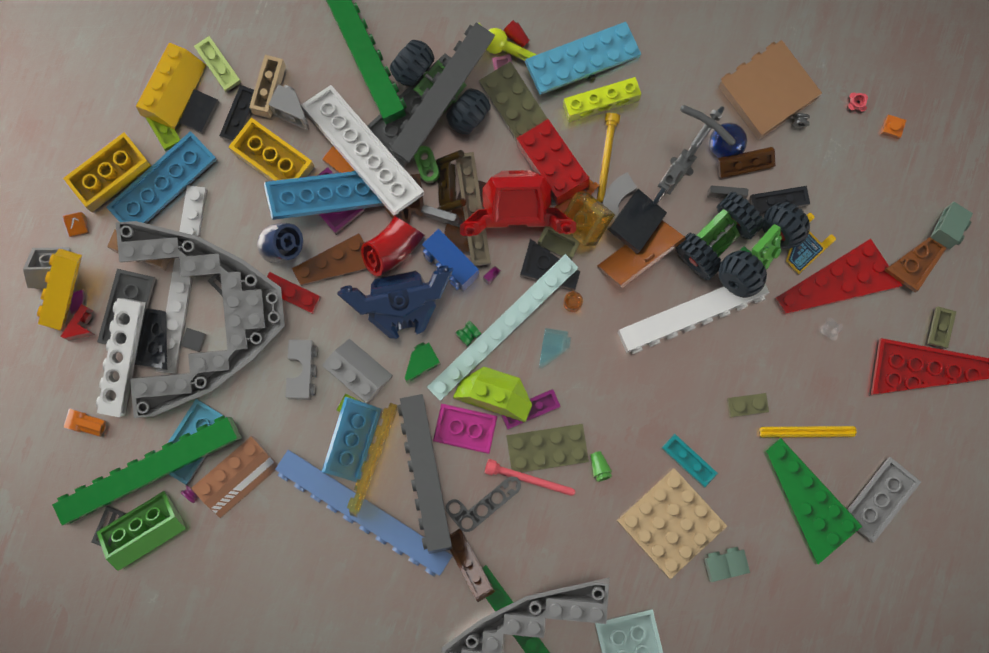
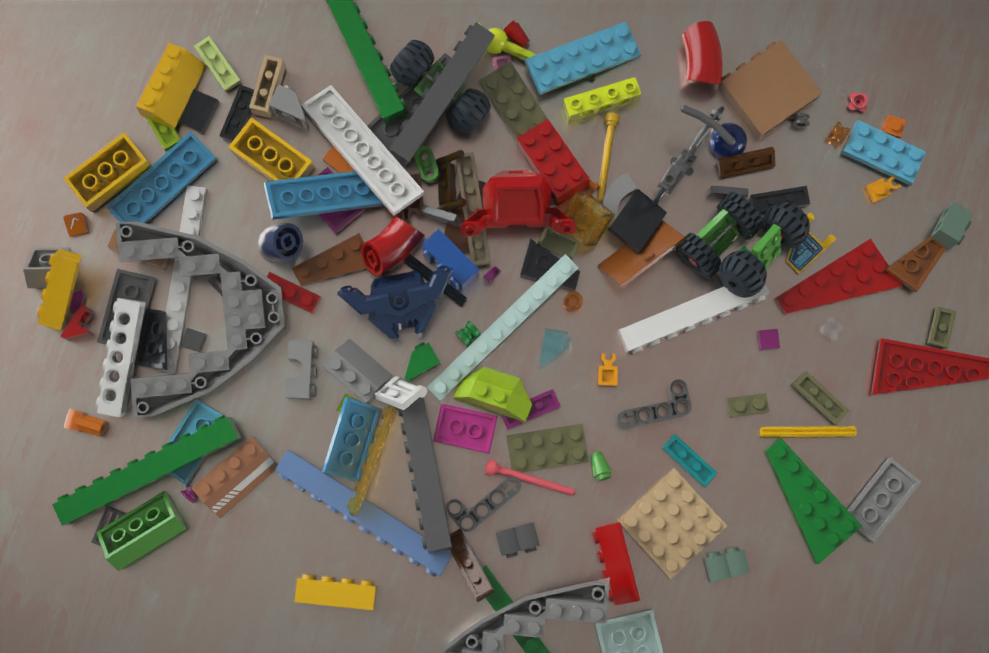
(336, 593): none -> yellow brick
(400, 393): none -> white plate
(426, 273): none -> black axle
(518, 539): none -> dark grey brick
(607, 374): none -> light orange plate
(617, 564): none -> red slope
(652, 410): none -> dark grey beam
(703, 53): none -> red brick
(768, 339): none -> magenta tile
(820, 398): none -> olive plate
(839, 133): none -> clear orange wheel
(880, 189): none -> light orange plate
(884, 152): none -> medium azure plate

